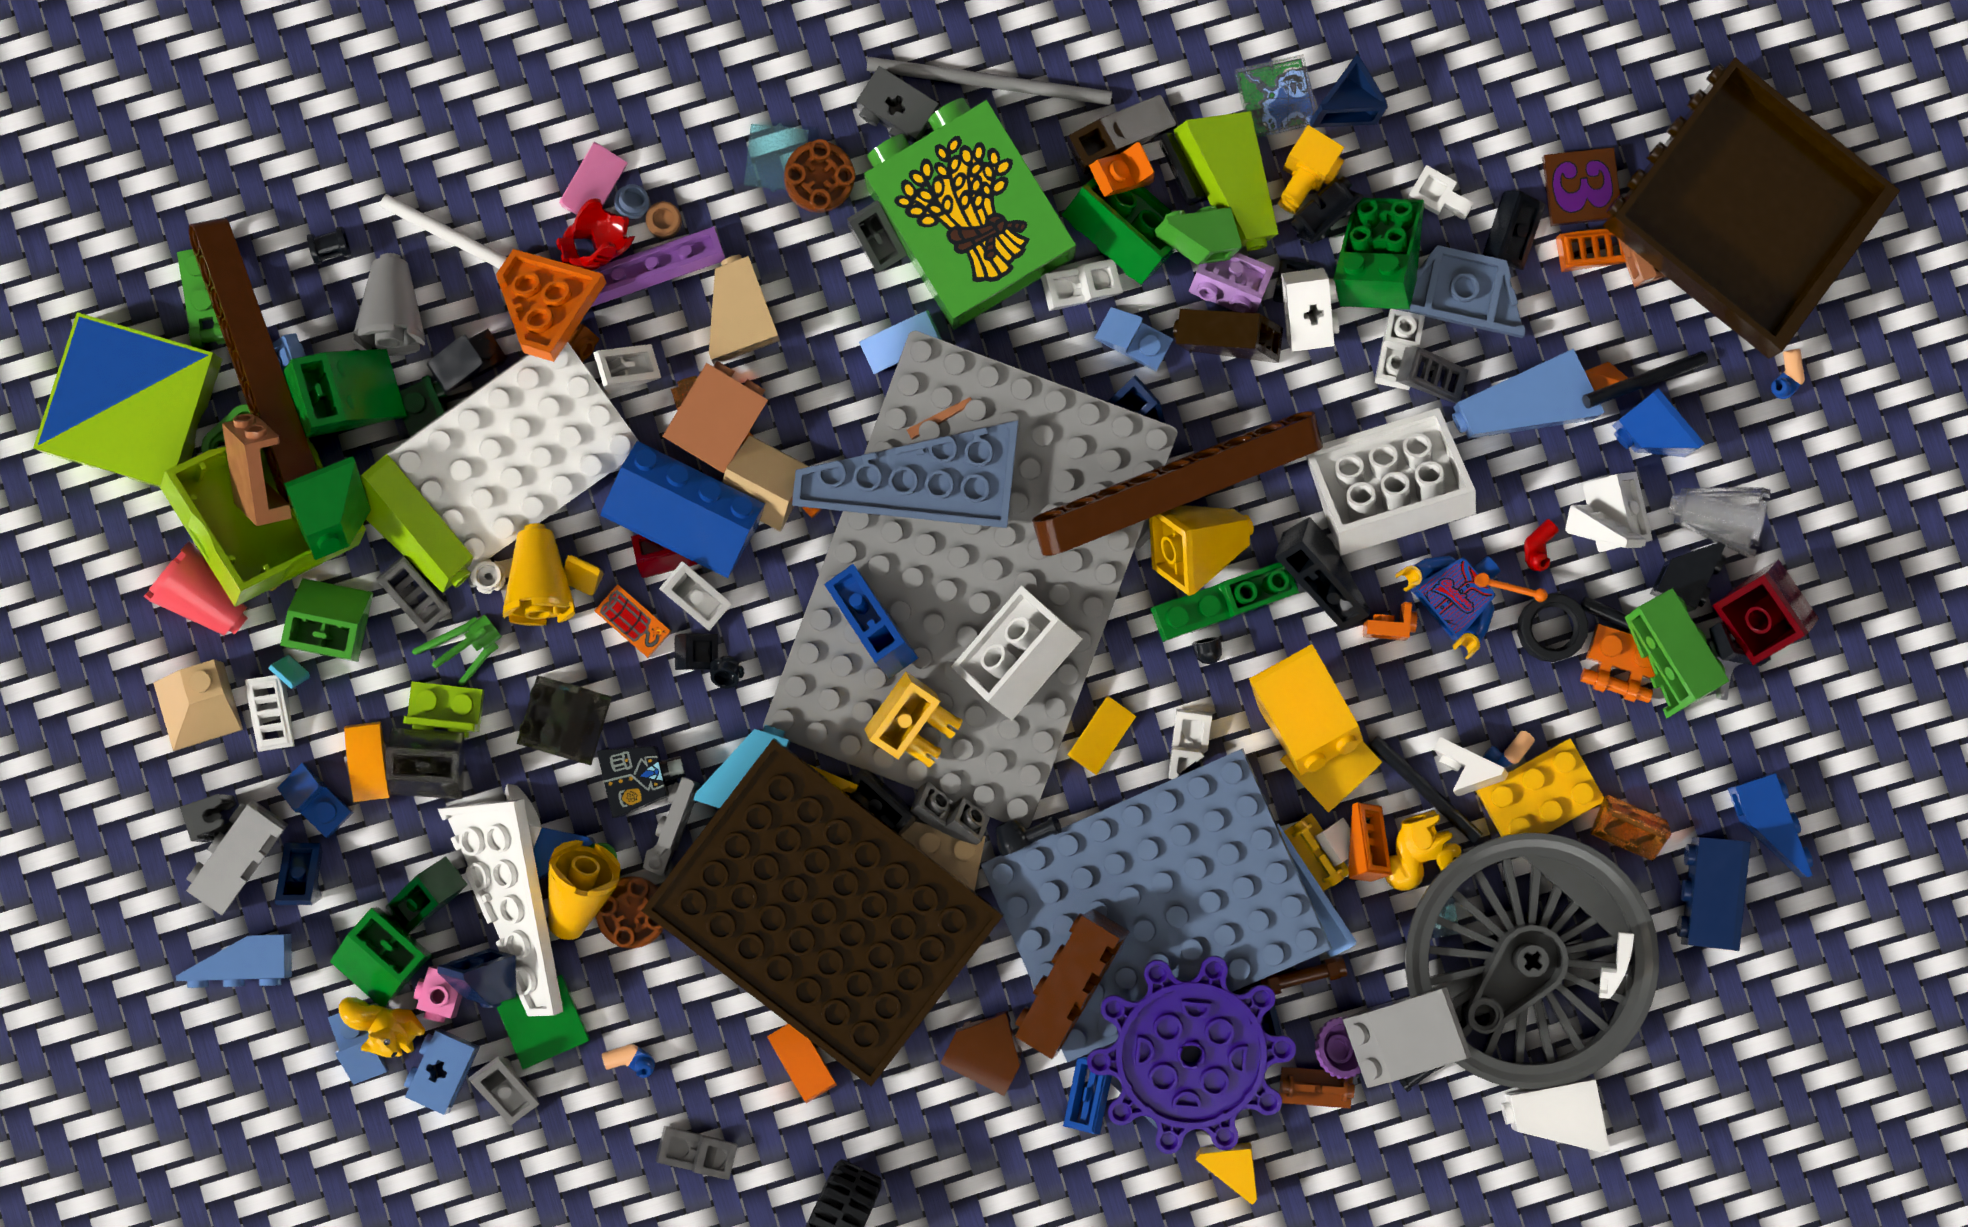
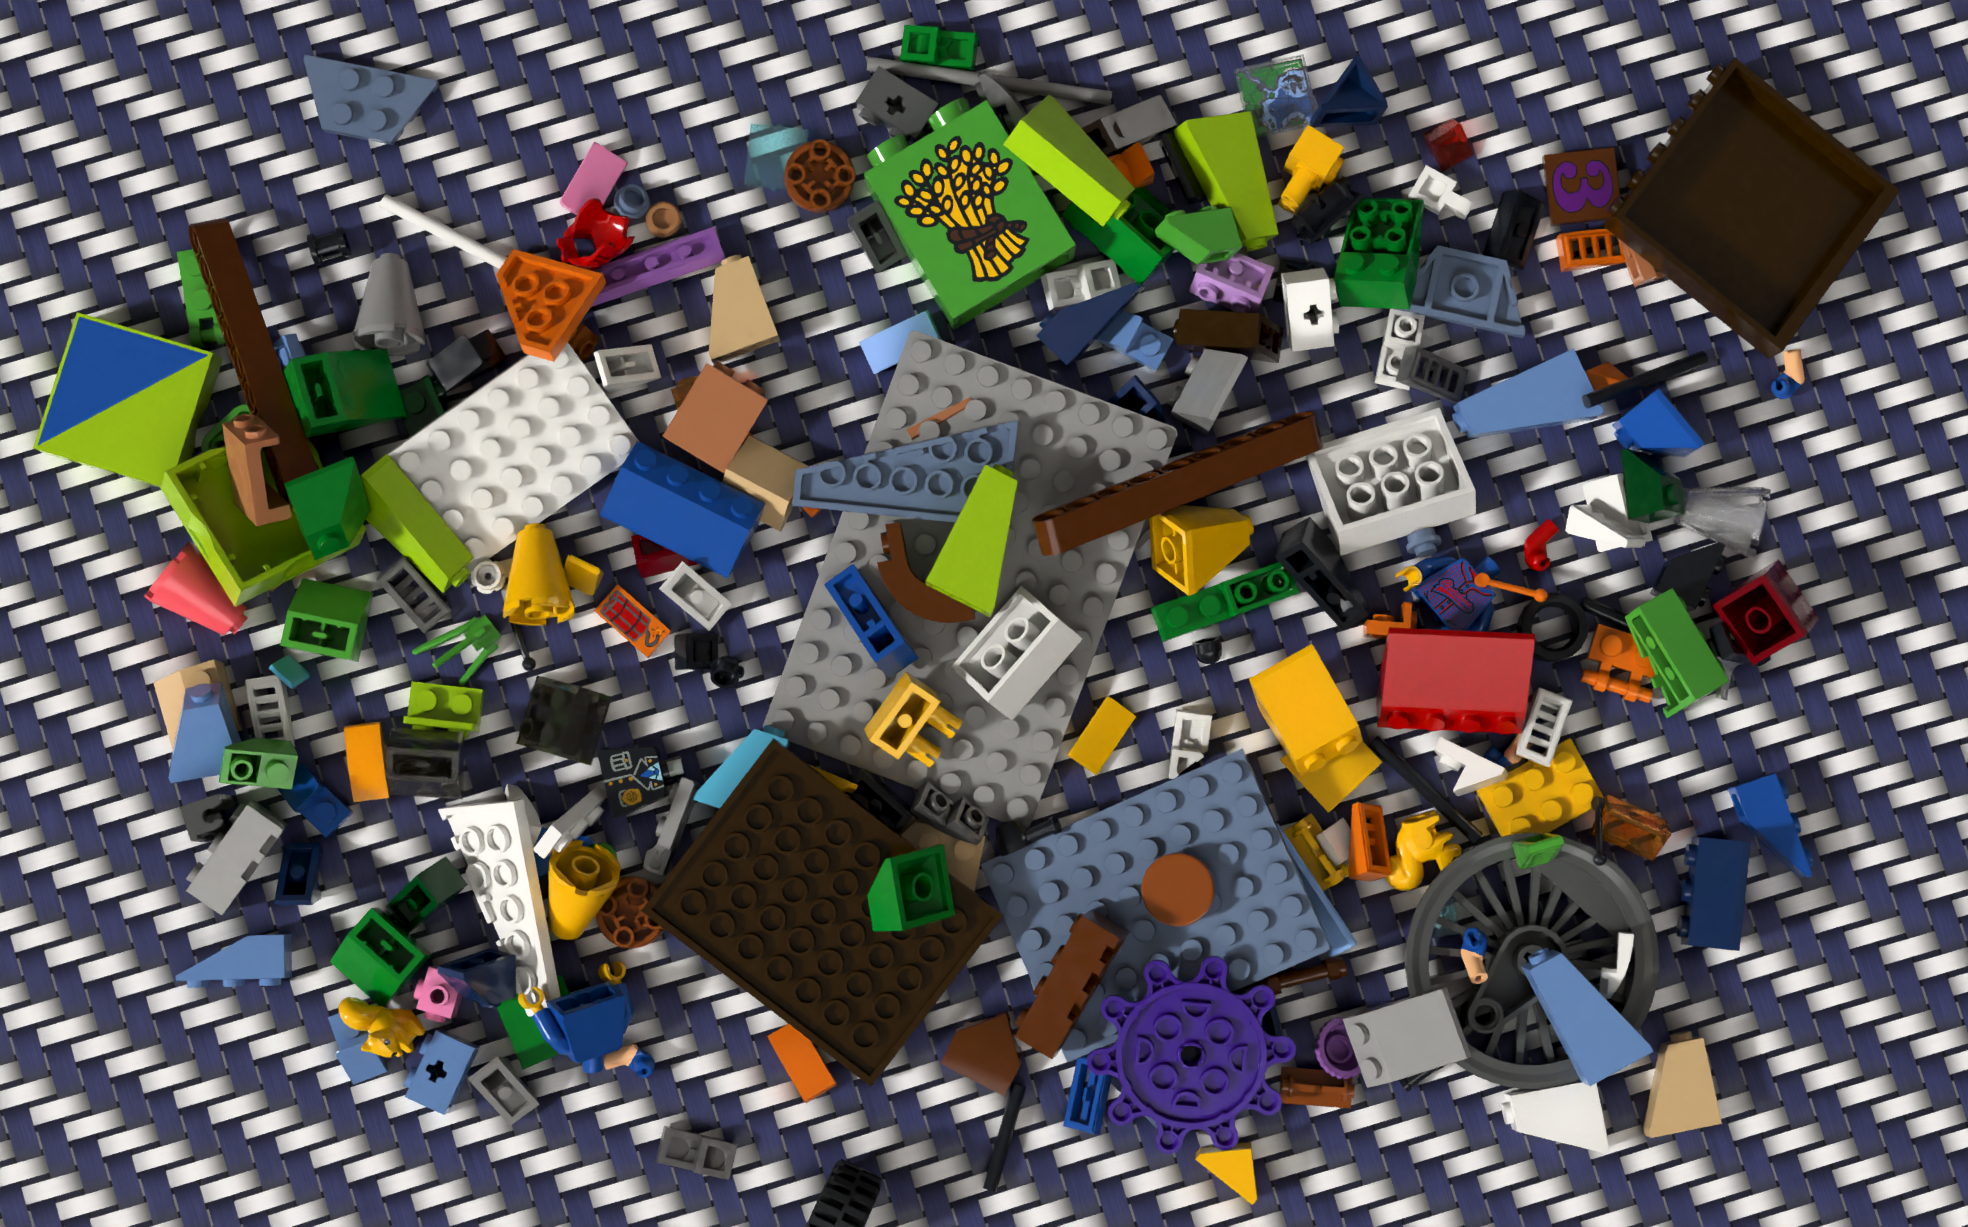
(202, 733): none -> medium blue slope
(259, 763): none -> bright green slope
(365, 99): none -> sand blue wing
(528, 662): none -> black hinge
(572, 823): none -> white plate
(586, 1021): none -> blue torso
(911, 890): none -> green slope
(912, 591): none -> reddish brown arch
(939, 48): none -> green slope
(975, 548): none -> lime slope
(997, 94): none -> flat silver slope
(1004, 1137): none -> black bar
(1070, 161): none -> lime slope
(1079, 325): none -> dark blue slope
(1178, 889): none -> dark orange tile
(1206, 389): none -> light grey slope
(1423, 542): none -> sand blue plate
(1448, 144): none -> clear red slope
(1454, 680): none -> red slope
(1473, 954): none -> arm
(1537, 849): none -> bright green slope
(1555, 702): none -> white slope
(1586, 1023): none -> medium blue slope
(1598, 805): none -> black hinge
(1650, 488): none -> dark green slope
(1681, 1088): none -> tan slope

